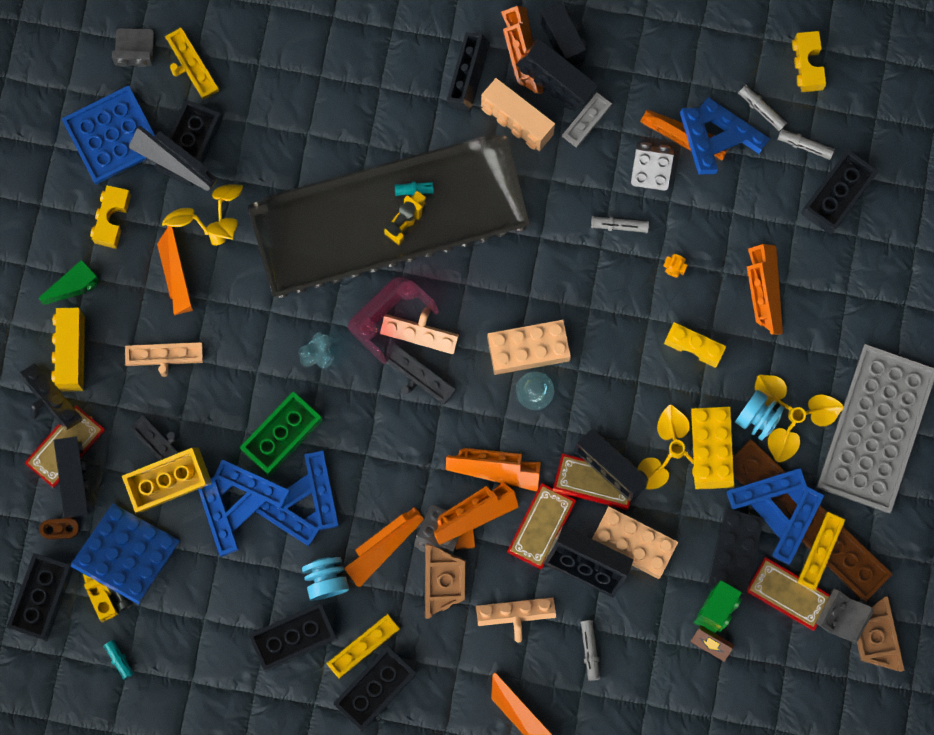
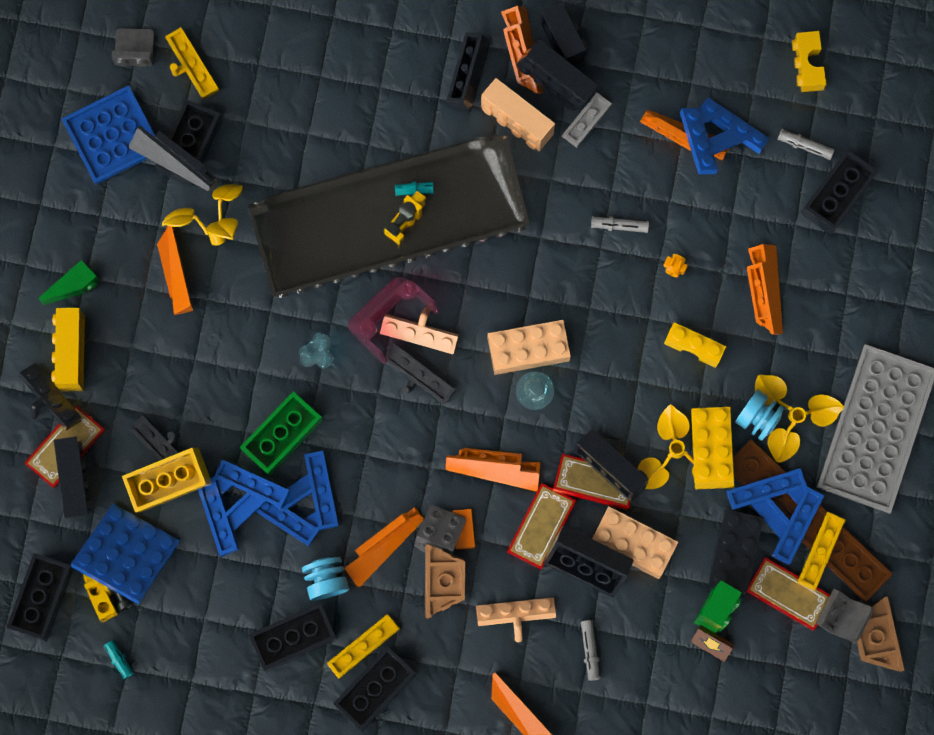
(60, 529): reddish brown plate -> none
(113, 201): yellow arch -> none
(163, 355): light nougat plate -> none
(475, 511): orange wedge -> none
(652, 166): bracket -> none
(766, 111): light grey pin -> none

